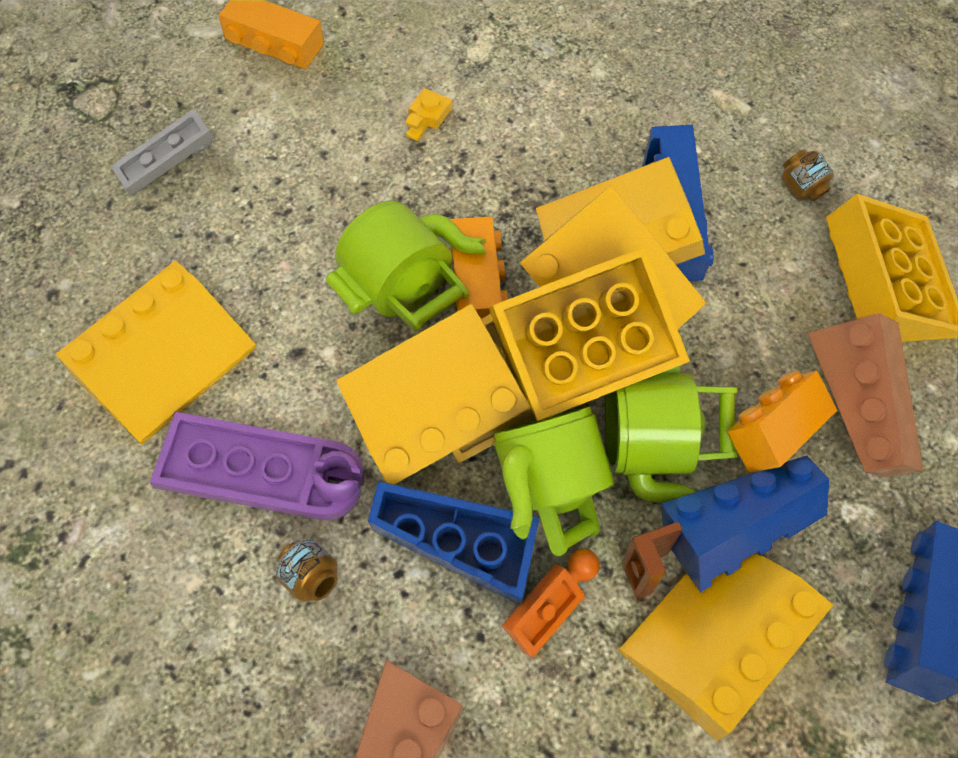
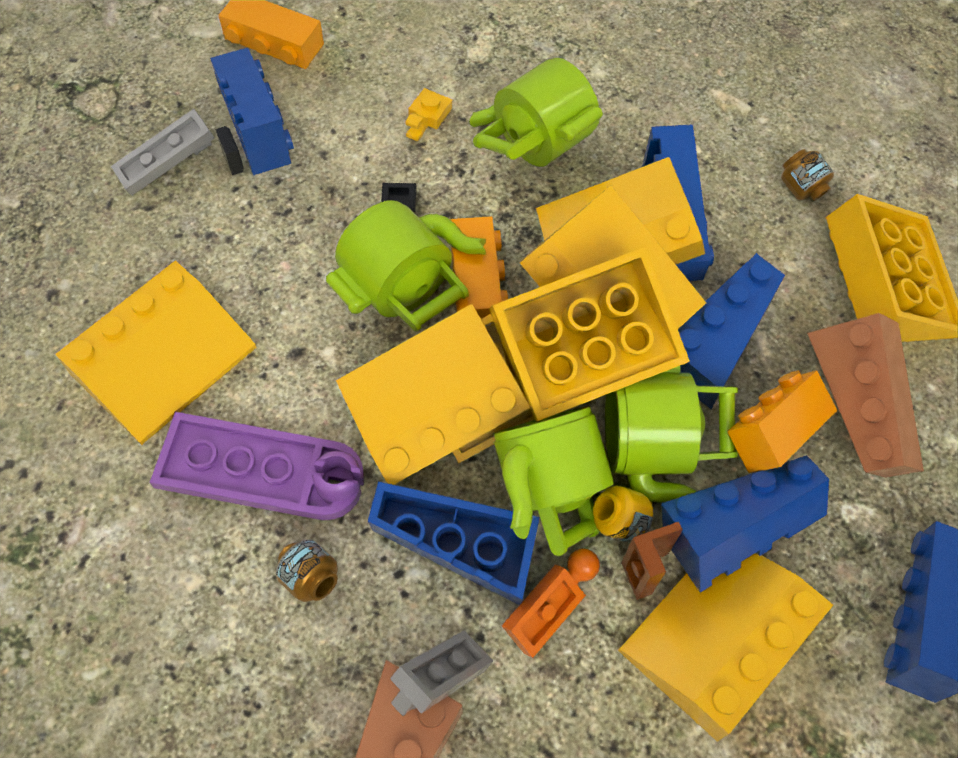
(230, 150): none -> black tile
(253, 110): none -> blue wedge
(401, 192): none -> black tile
(438, 673): none -> light grey hinge
(540, 114): none -> lime piece
(622, 513): none -> yellow head
(726, 323): none -> blue wedge

